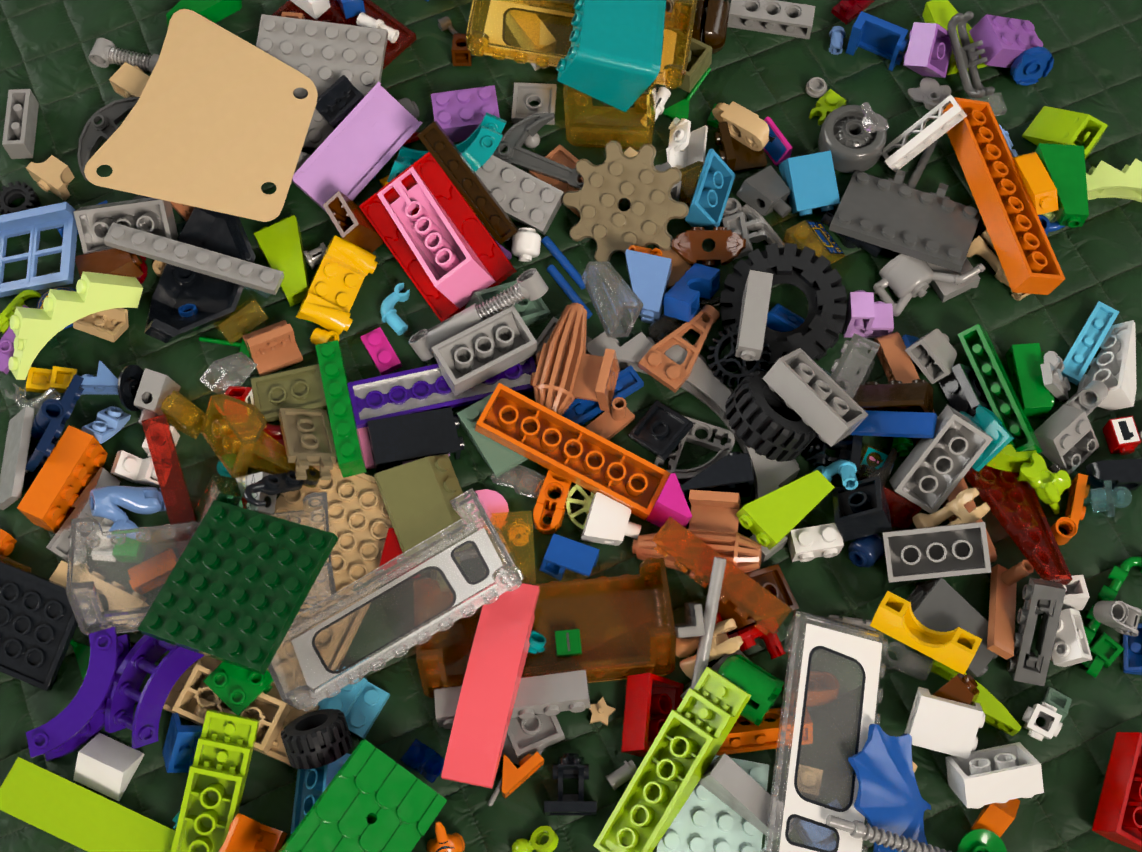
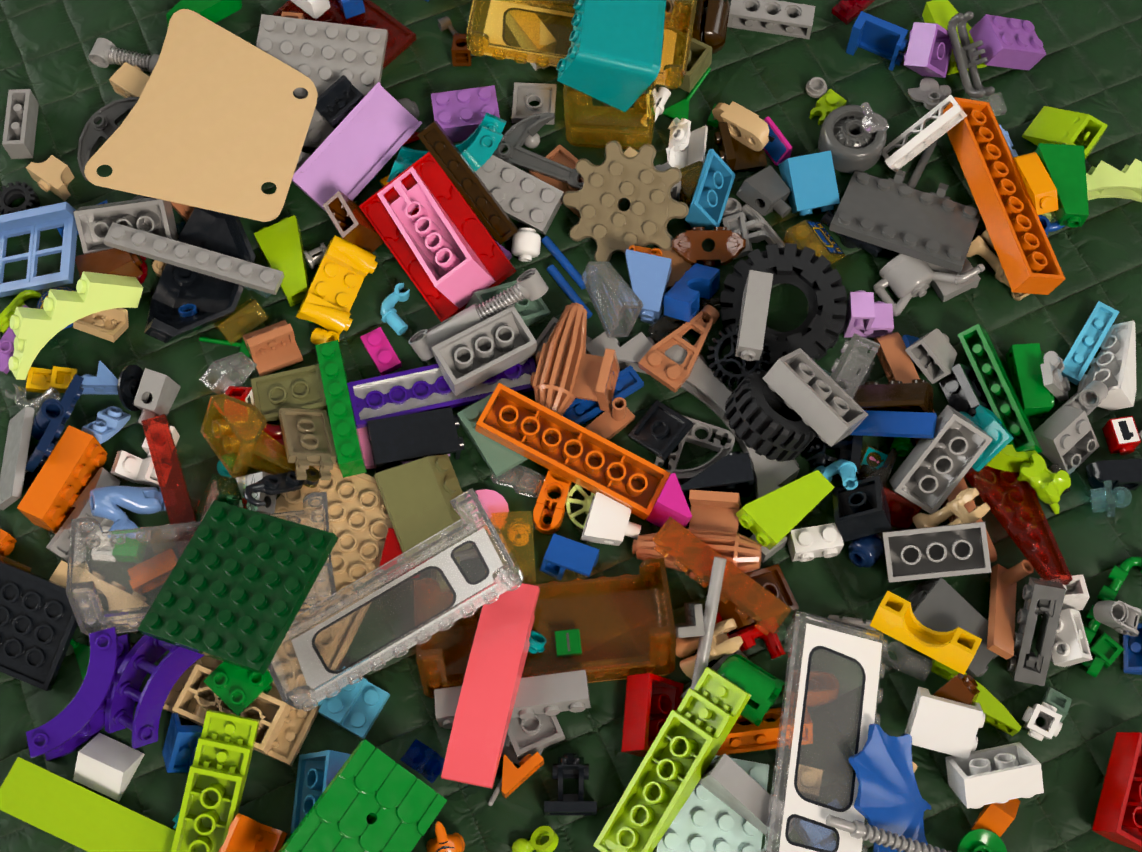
(183, 414): clear yellow slope -> none
(316, 738): black tyre -> none
(367, 21): white pin -> none
(600, 712): tan piece -> none
(622, 774): light grey pin -> none
(782, 319): blue slope -> none
(836, 41): medium blue pin -> none
(1032, 65): blue tile -> none
(1075, 510): orange plate -> none

